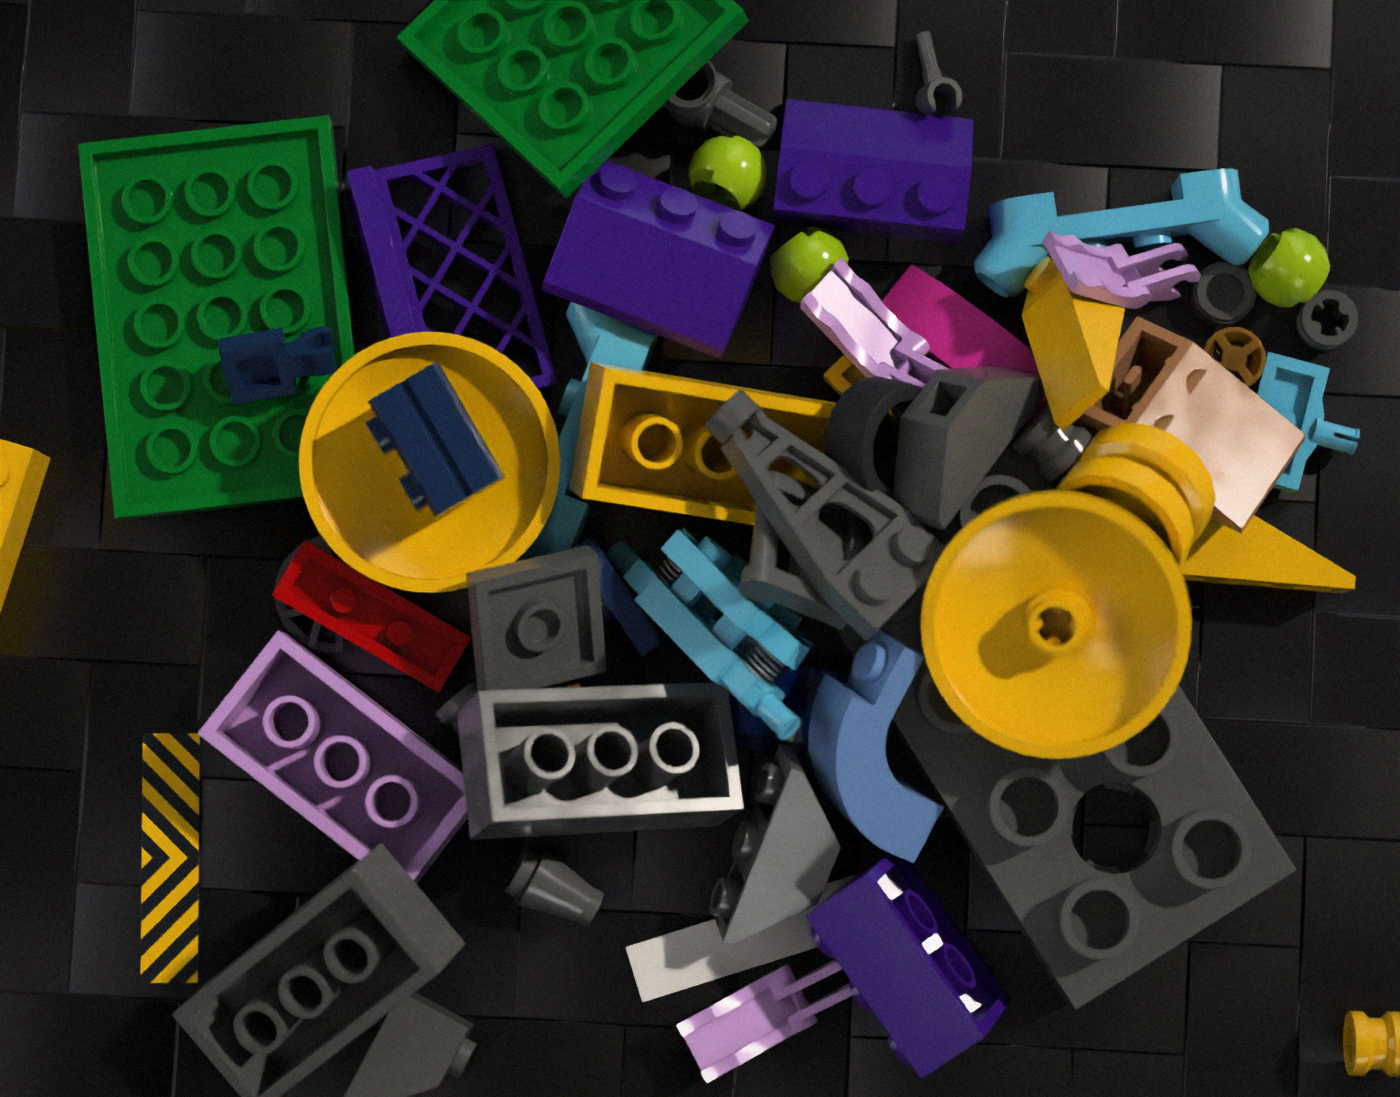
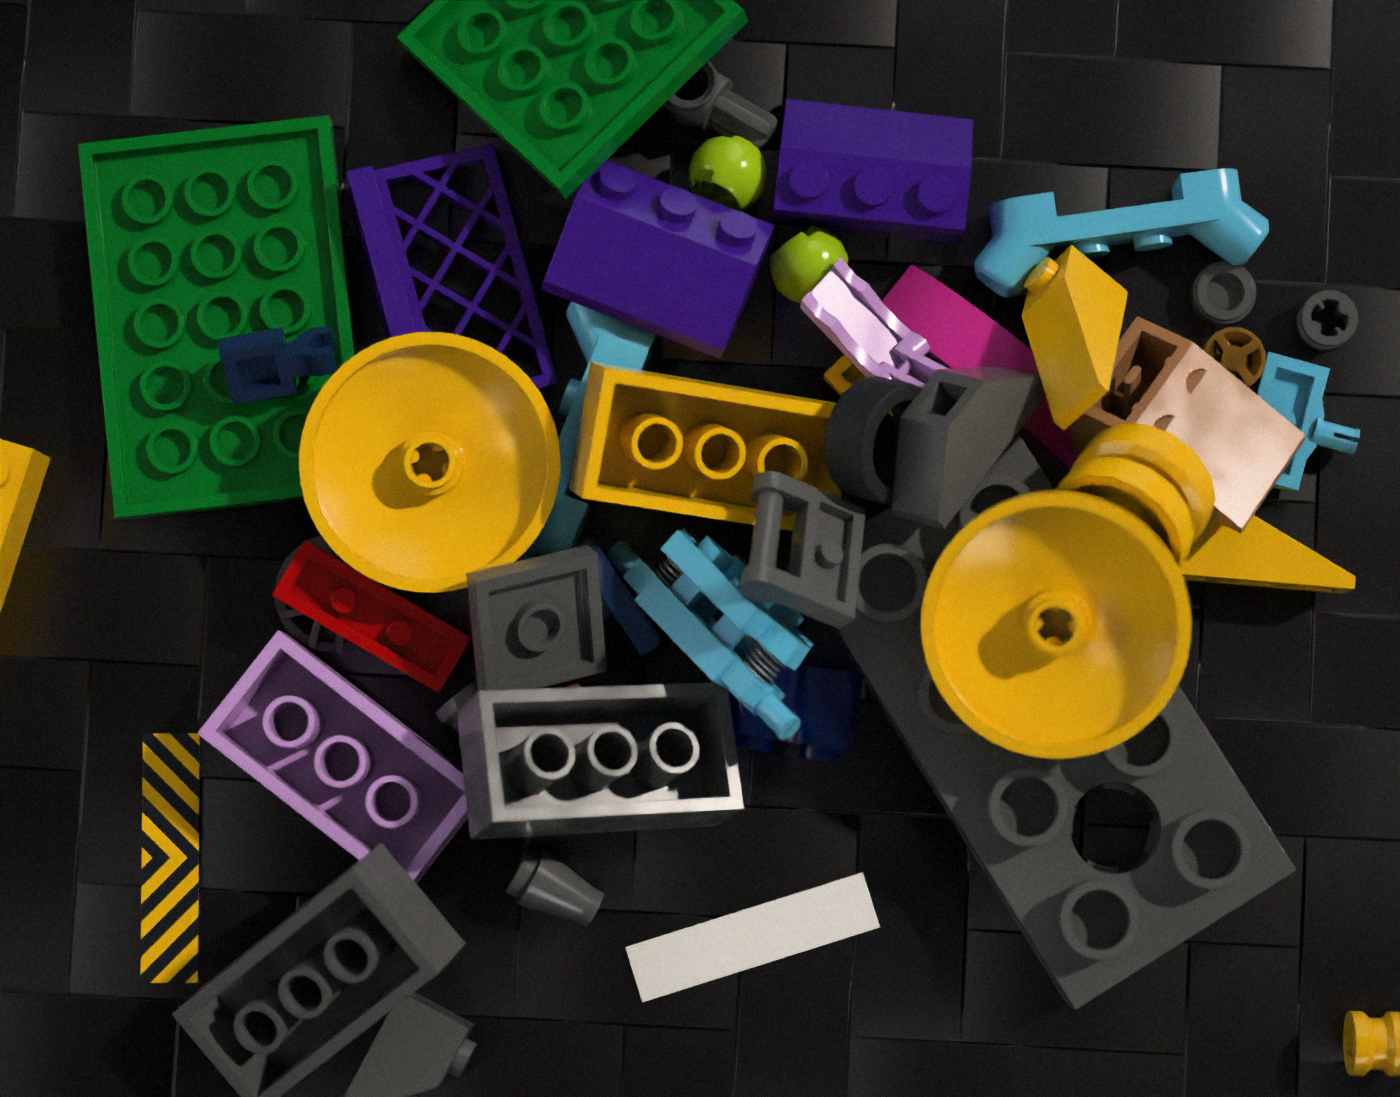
(434, 440): dark blue brick -> none
(756, 1018): lavender arm -> none
(778, 854): dark grey slope -> none
(850, 754): medium blue arch -> none
(859, 589): dark grey plate -> none
(908, 963): dark purple slope -> none
(933, 80): dark grey hand -> none
(1050, 445): dark grey wheel -> none
(1116, 277): lavender arm -> none
(1289, 268): lime piece -> none

